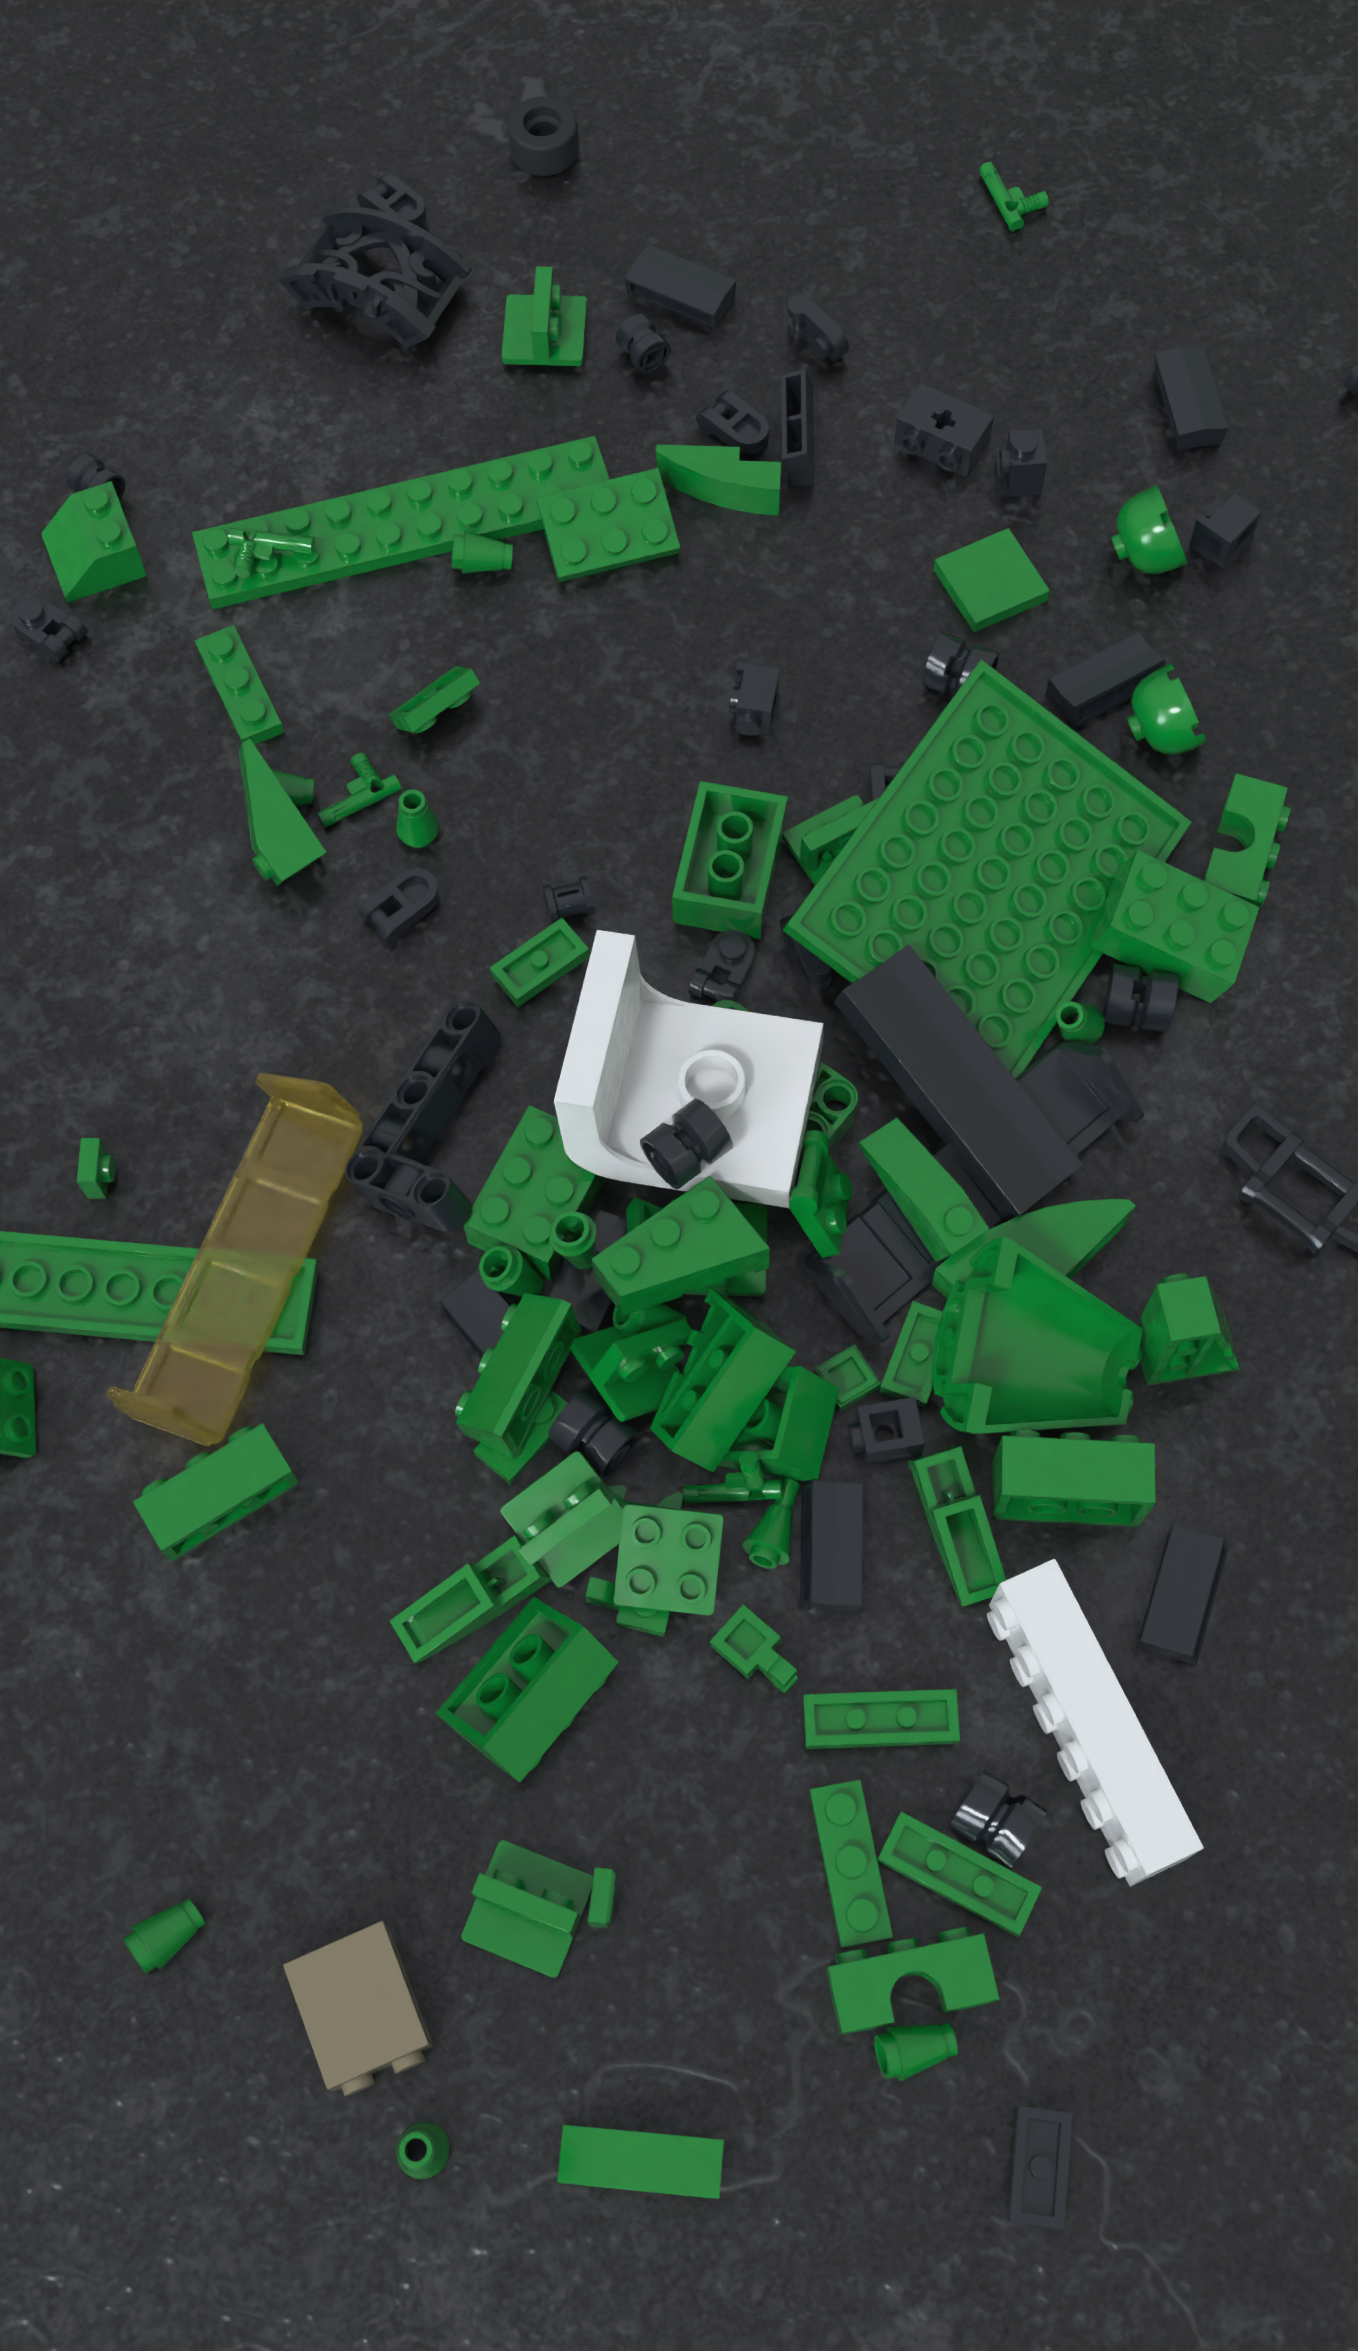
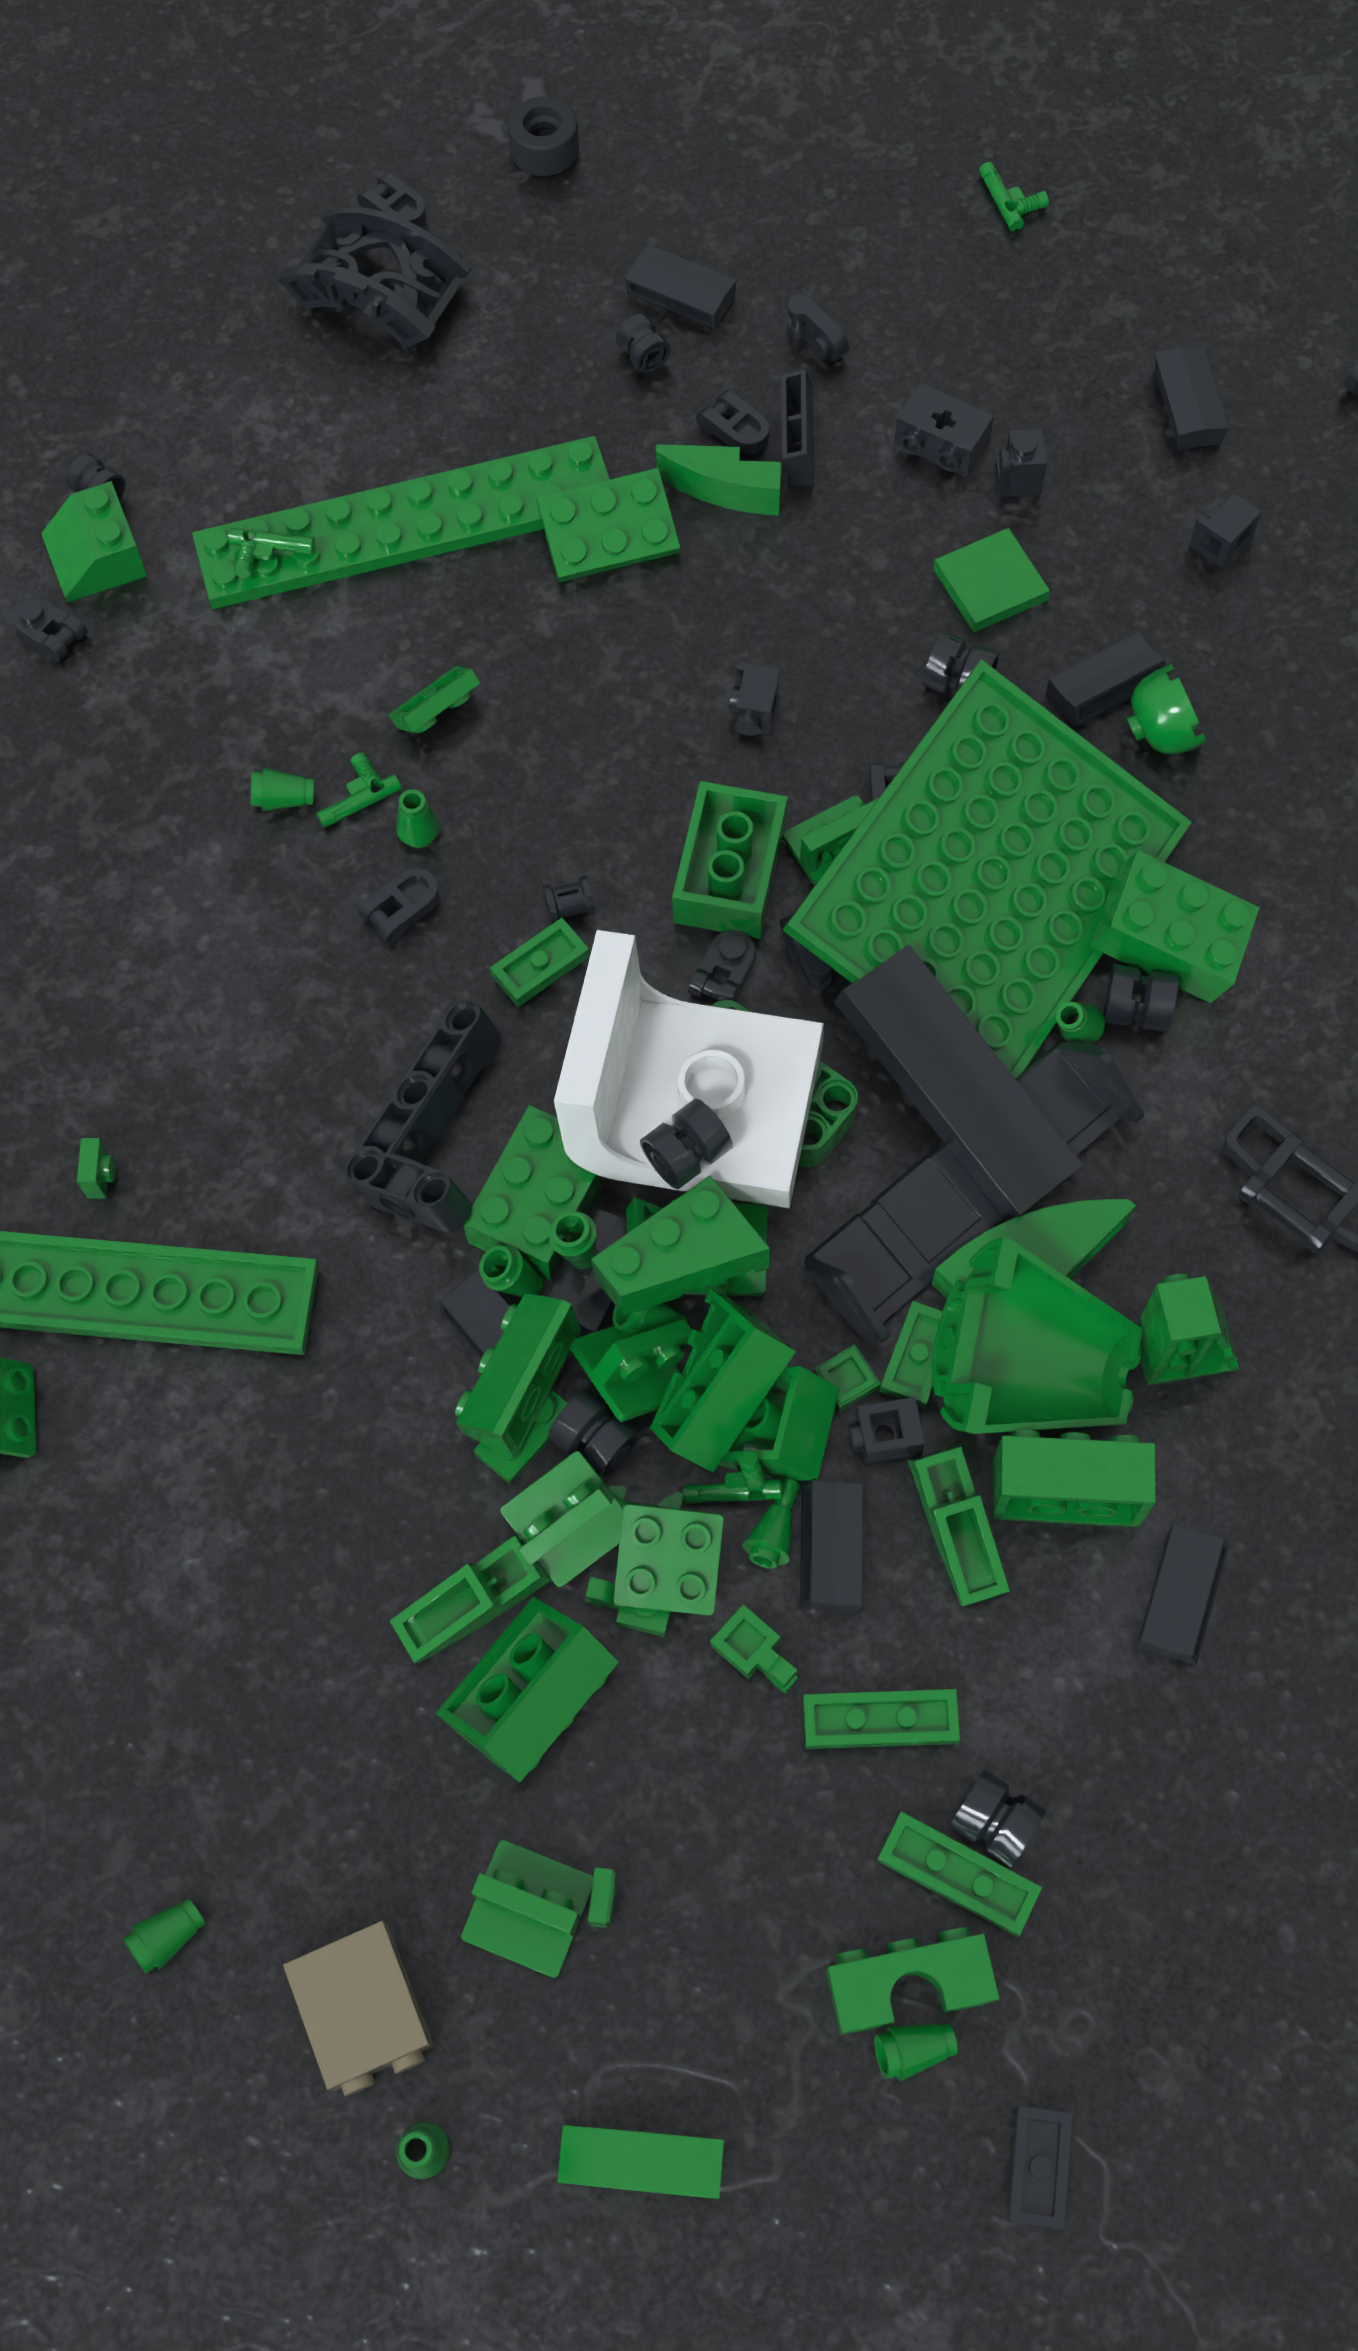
(215, 1491): green brick -> none
(239, 686): green plate -> none
(246, 1262): clear yellow piece -> none
(276, 827): green slope -> none
(480, 554): green cone -> none
(544, 325): green bracket -> none
(821, 1195): green plate -> none
(850, 1864): green plate -> none
(923, 1190): green slope -> none
(1092, 1723): white brick -> none
(1148, 534): green cylinder -> none
(1251, 816): green arch -> none

